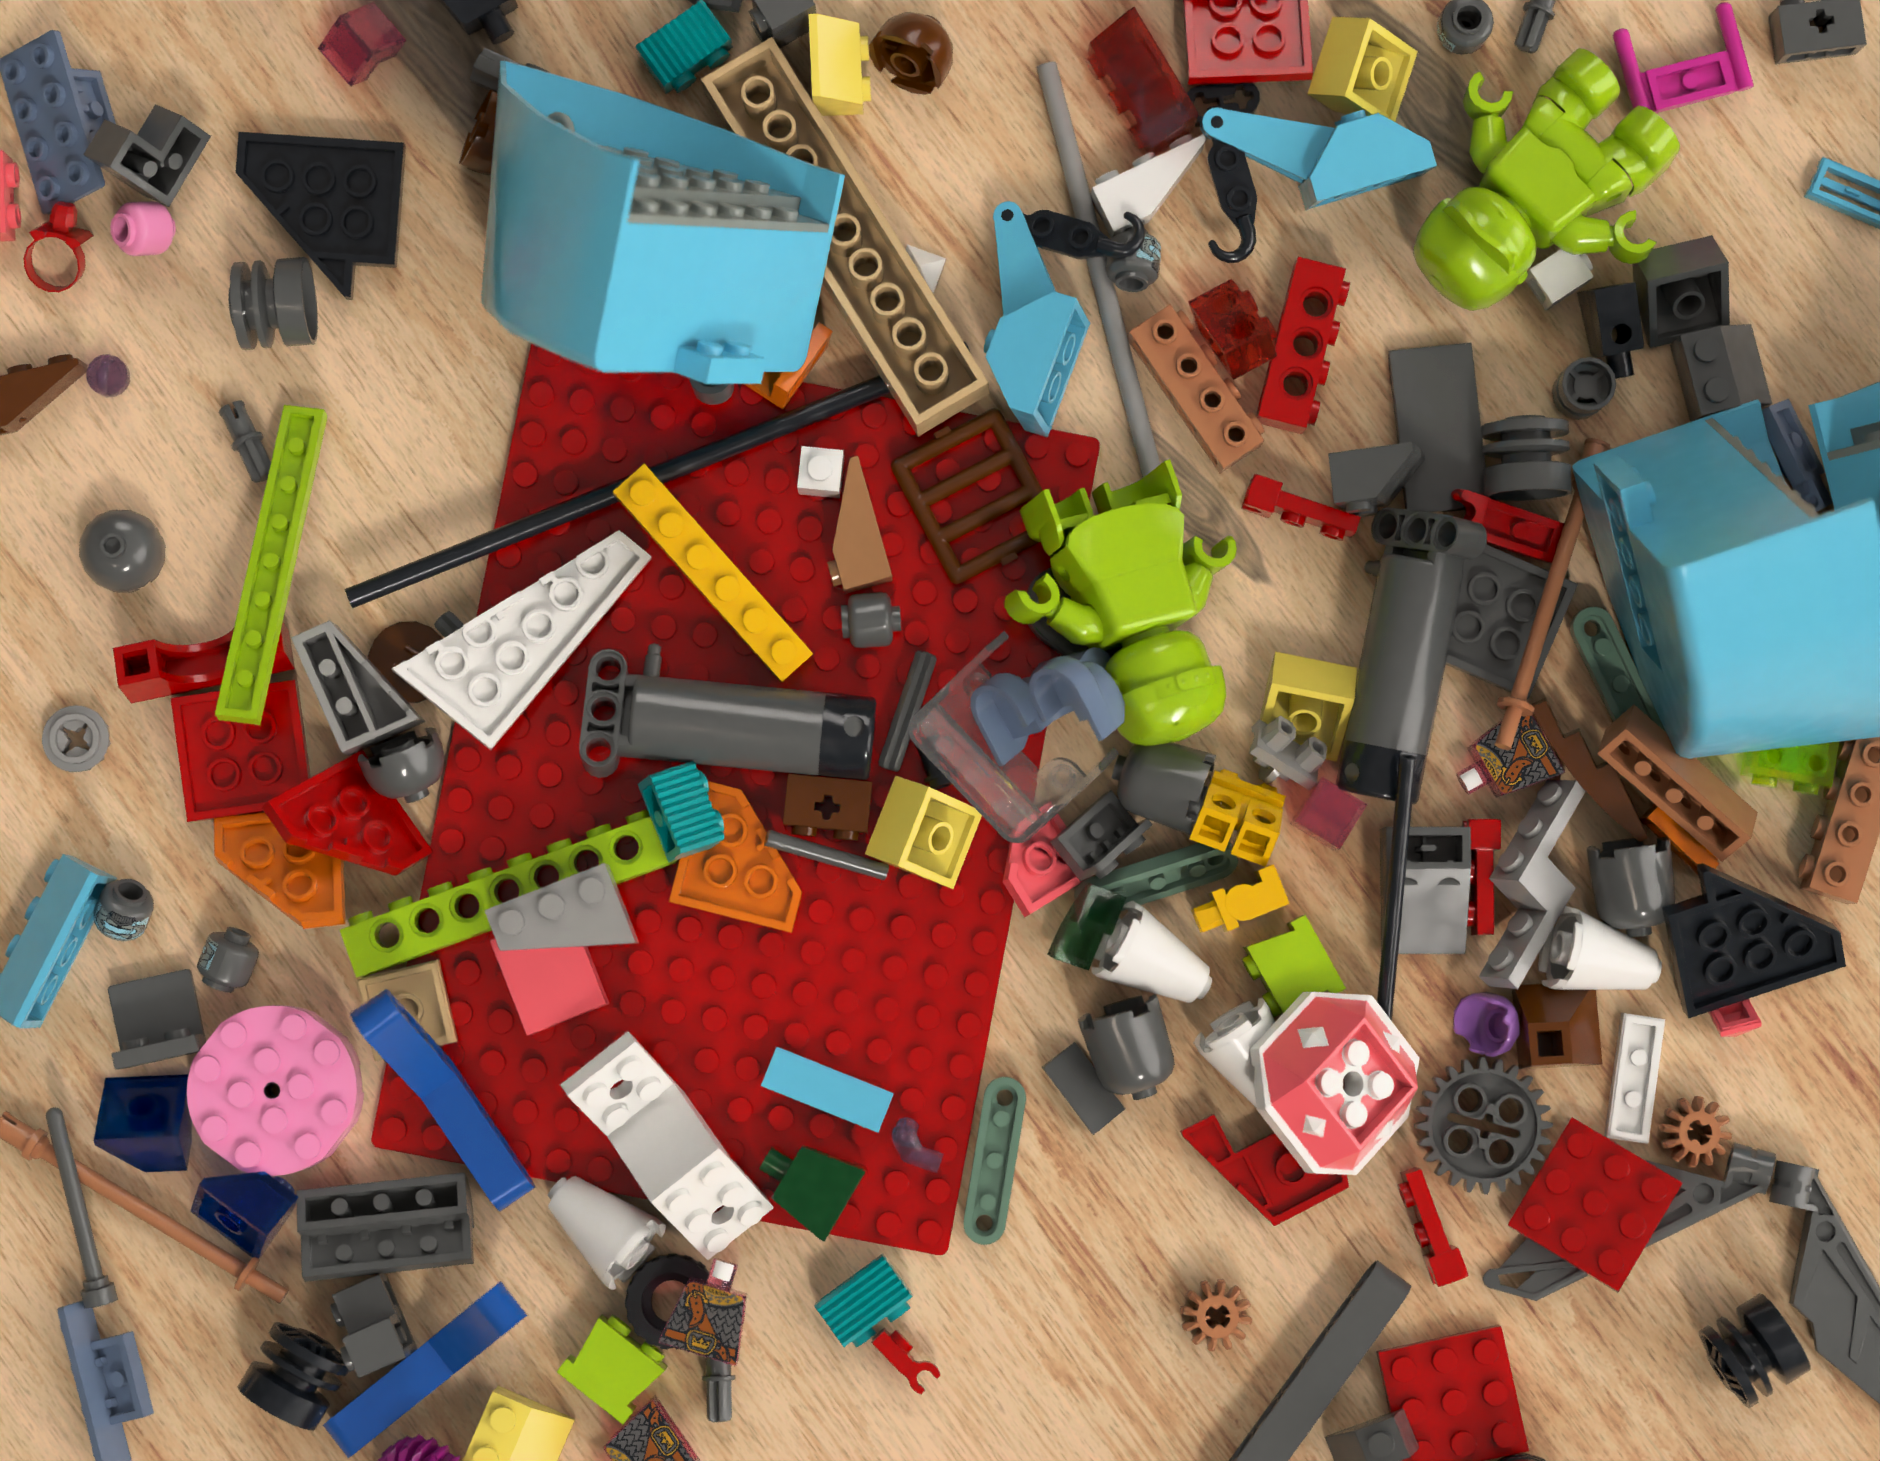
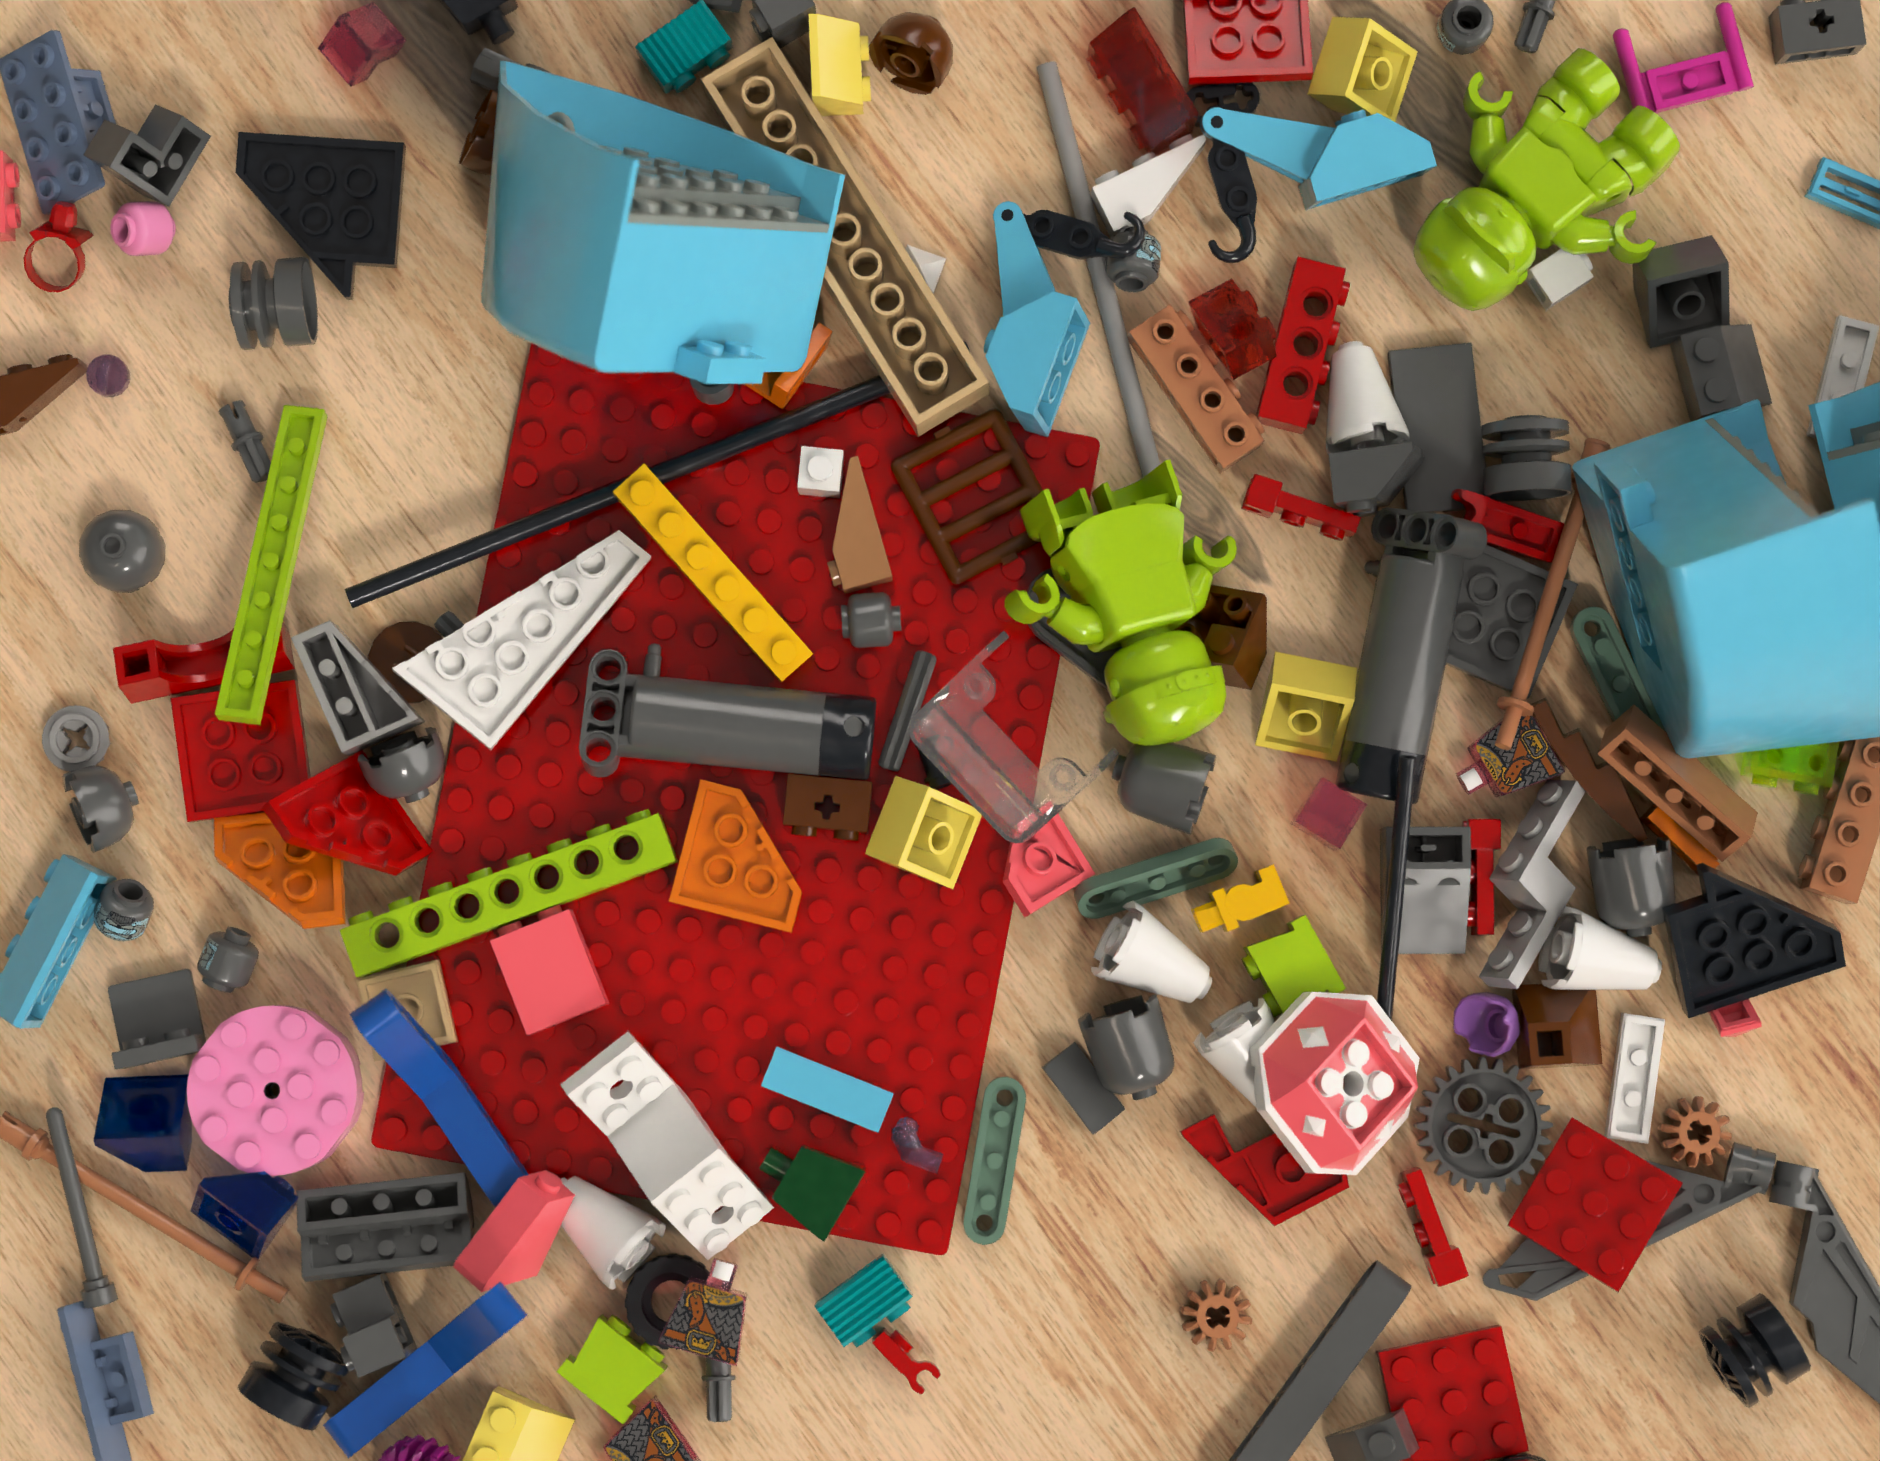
(101, 805): none -> dark grey cylinder
(516, 1233): none -> coral slope
(565, 914): light grey wedge -> none
(682, 811): teal brick -> none
(826, 855): dark grey bar -> none
(1014, 707): sand blue piece -> none
(1087, 920): clear green slope -> none
(1099, 837): dark grey bracket -> none
(1233, 633): none -> reddish brown slope
(1241, 807): yellow hips -> none
(1283, 757): light grey hips -> none
(1361, 403): none -> white cone
(1584, 388): dark grey wheel -> none
(1607, 309): black torso -> none
(1796, 454): sand blue hinge -> none
(1846, 360): none -> white tile

